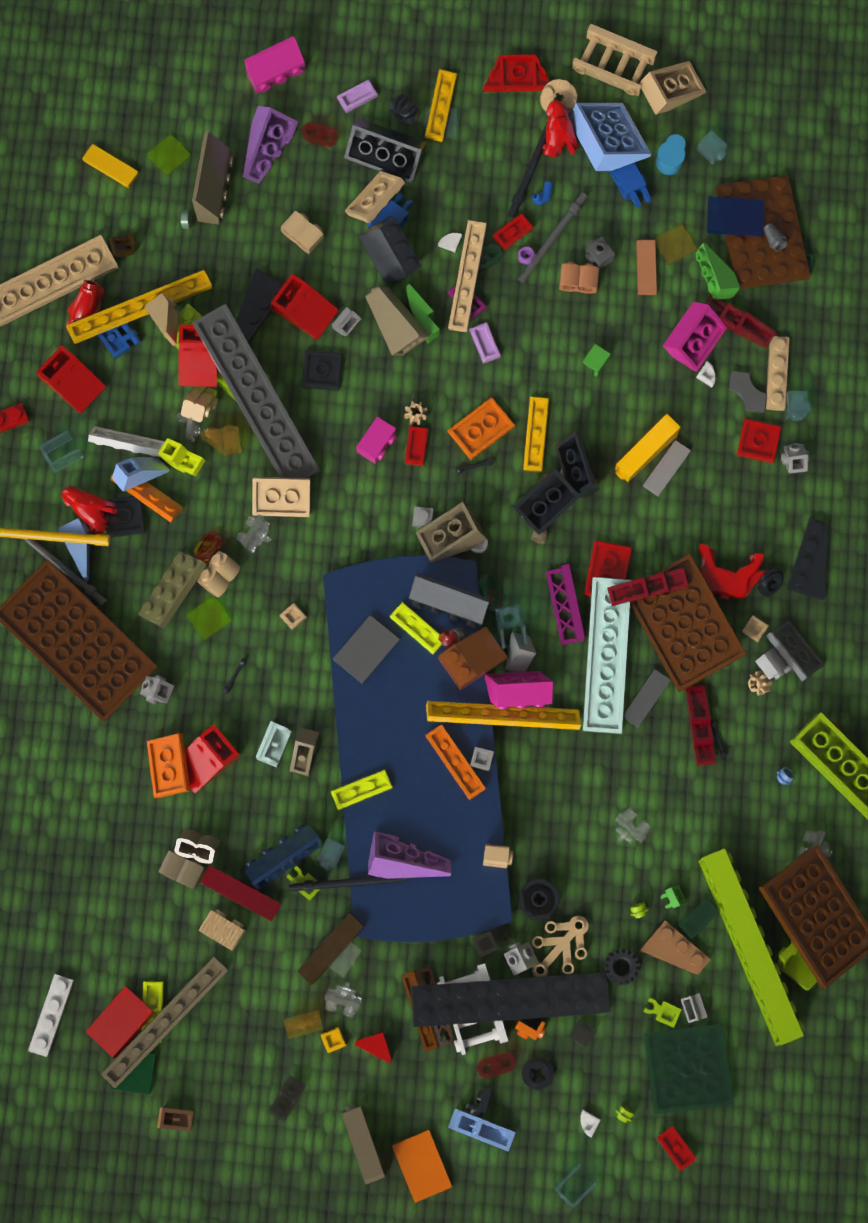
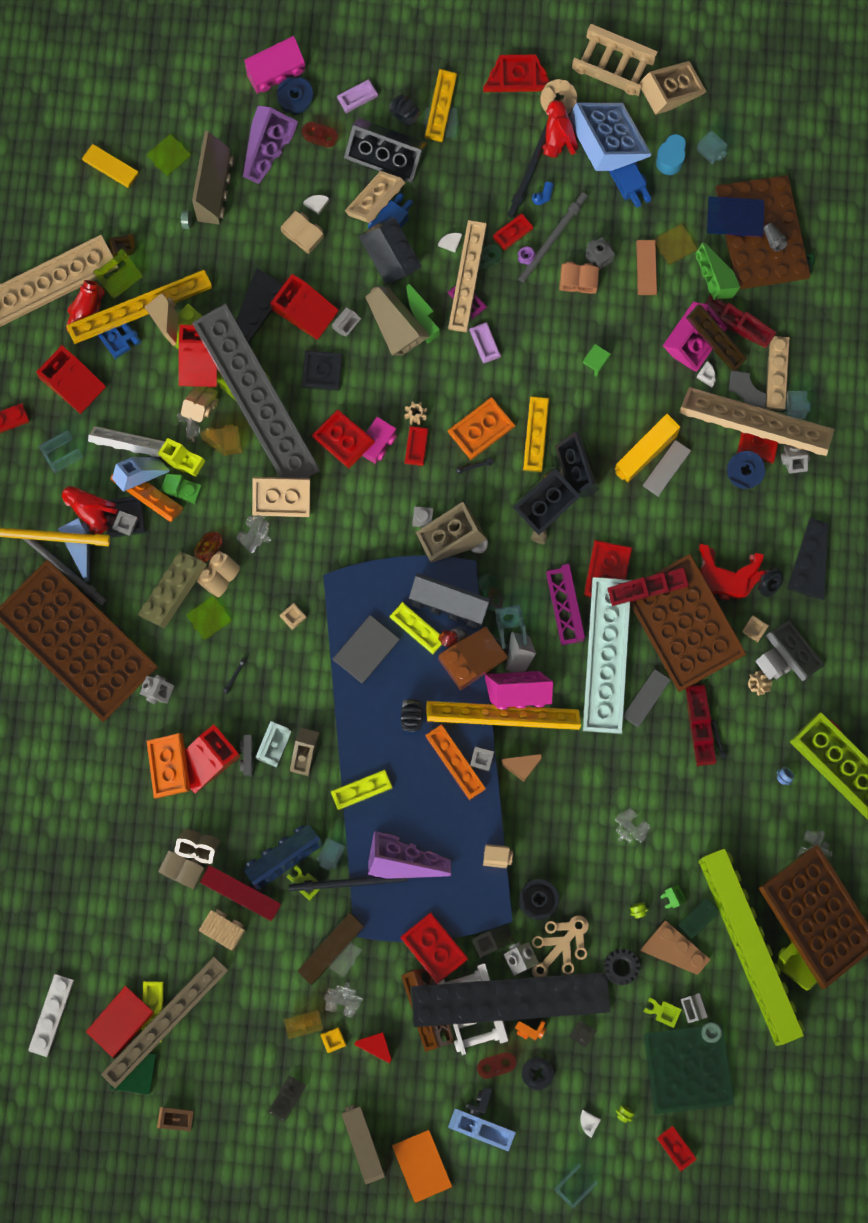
(120, 279): none -> clear neon green plate
(125, 523): none -> light grey plate
(180, 488): none -> bright green slope
(247, 747): none -> dark grey plate
(295, 85): none -> dark blue plate
(316, 203): none -> white tile
(343, 438): none -> red tile
(411, 715): none -> black gear
(434, 948): none -> red tile
(521, 766): none -> medium nougat slope
(711, 1032): none -> sand green tile
(716, 337): none -> dark brown tile
(735, 474): none -> dark blue plate
(757, 421): none -> tan plate

